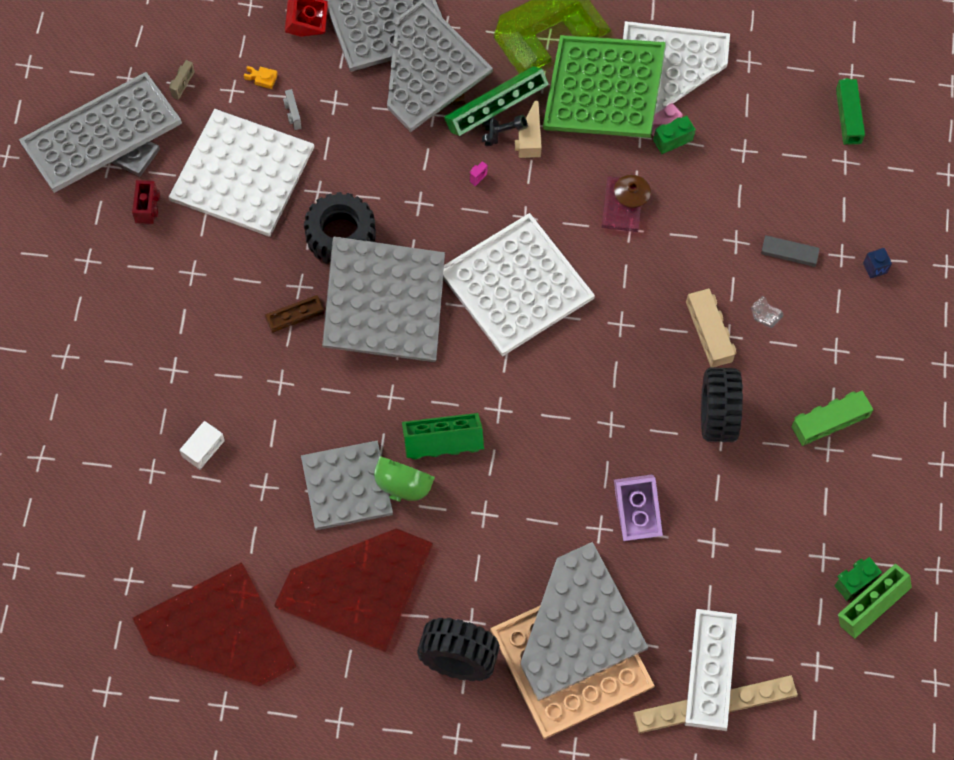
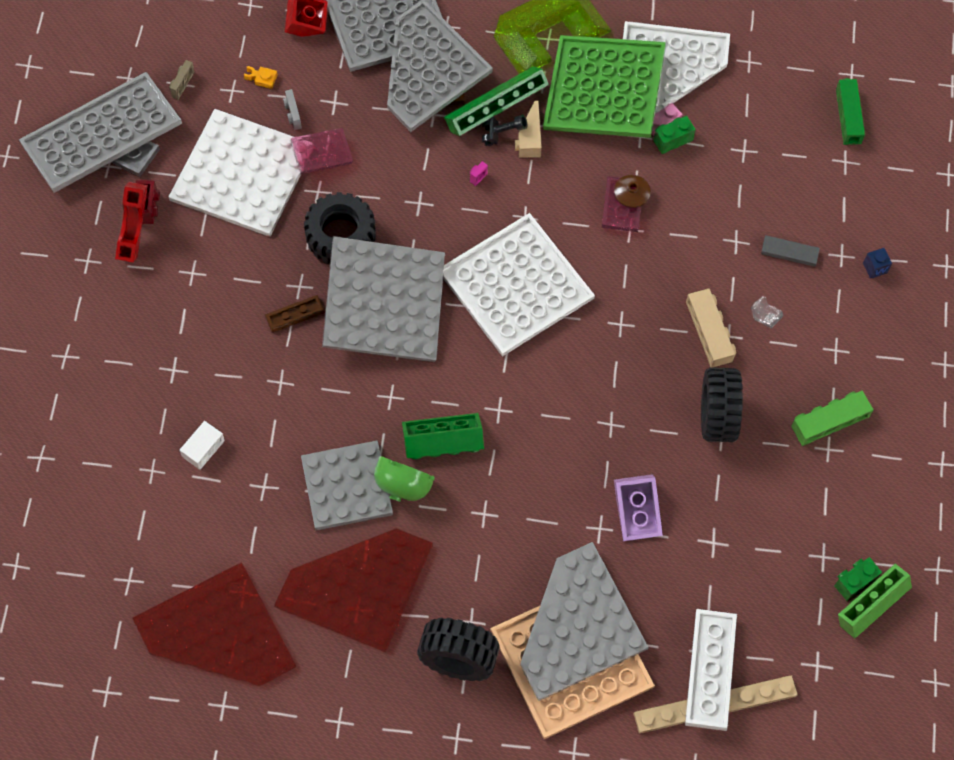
(133, 213): none -> red arch
(321, 151): none -> clear pink plate

